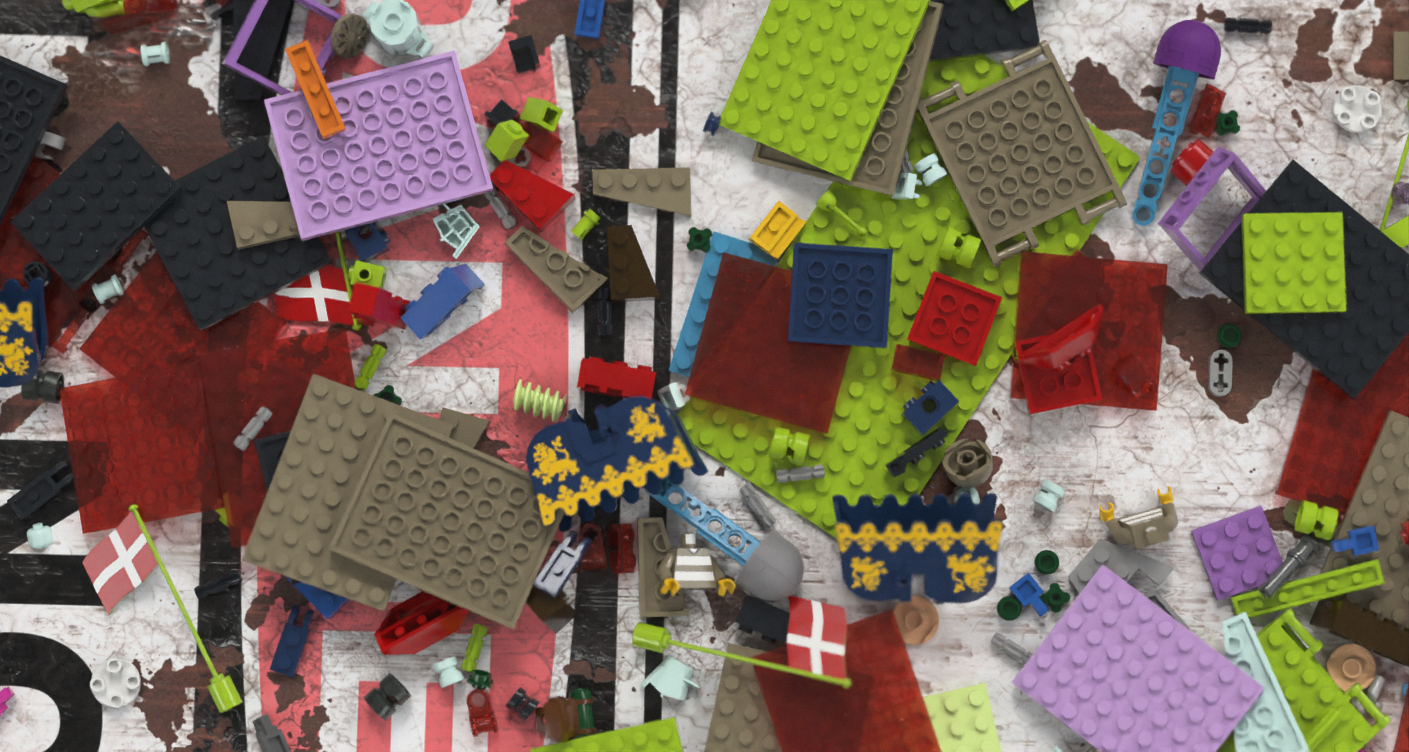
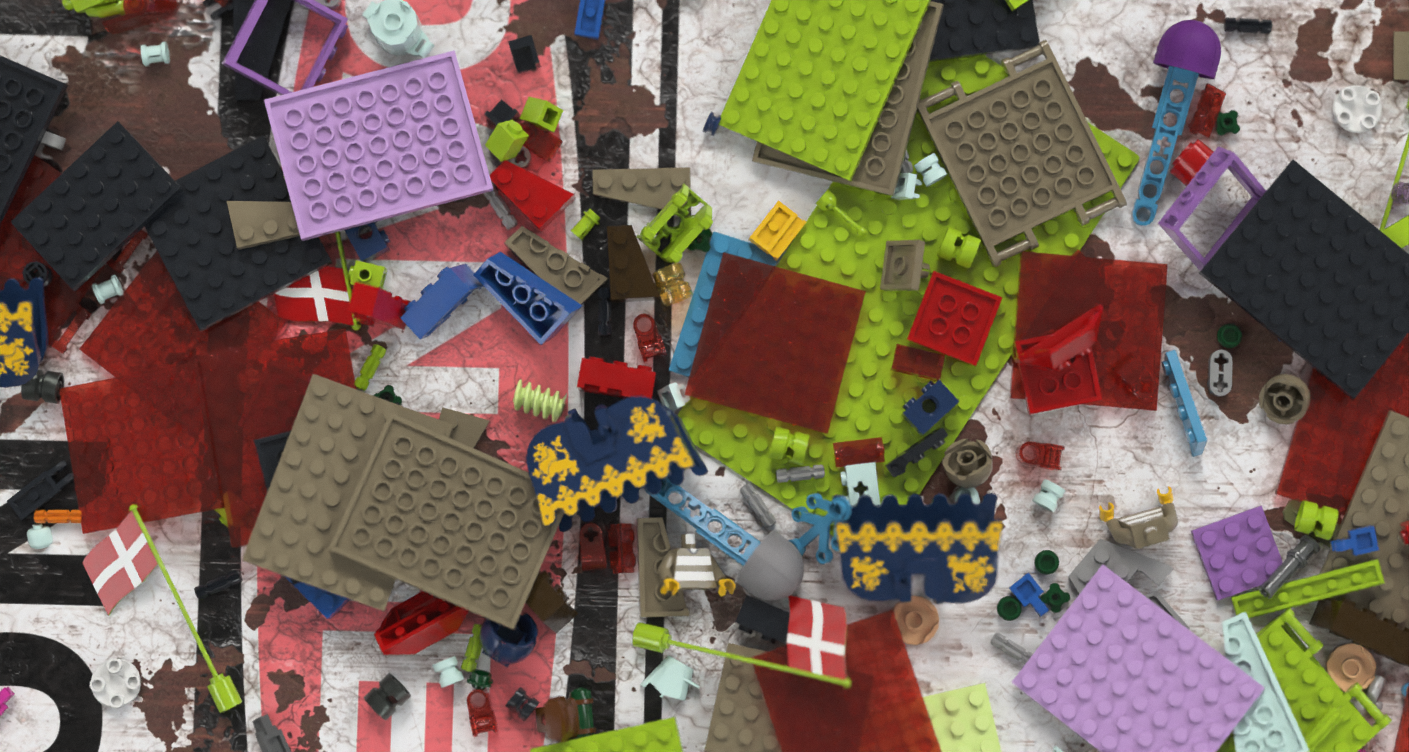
(57, 516): none -> orange axle
(252, 428): light grey axle -> none
(291, 643): dark blue hinge -> none
(315, 89): orange plate -> none
(349, 35): dark tan wheel -> none
(456, 228): light aqua piece -> none
(517, 643): none -> dark blue piece
(527, 297): none -> blue wedge
(561, 565): hinge -> none
(649, 339): none -> clear red piece
(672, 283): none -> clear yellow wheel
(682, 234): none -> lime piece
(838, 510): none -> dark azure plant
(840, 295): dark blue plate -> none
(859, 452): none -> clear red hinge
(861, 473): none -> light aqua brick
(903, 265): none -> dark tan tile
(1045, 455): none -> clear red piece
(1186, 407): none -> dark azure wing
(1285, 398): none -> dark tan cylinder
(1293, 263): lime plate -> none

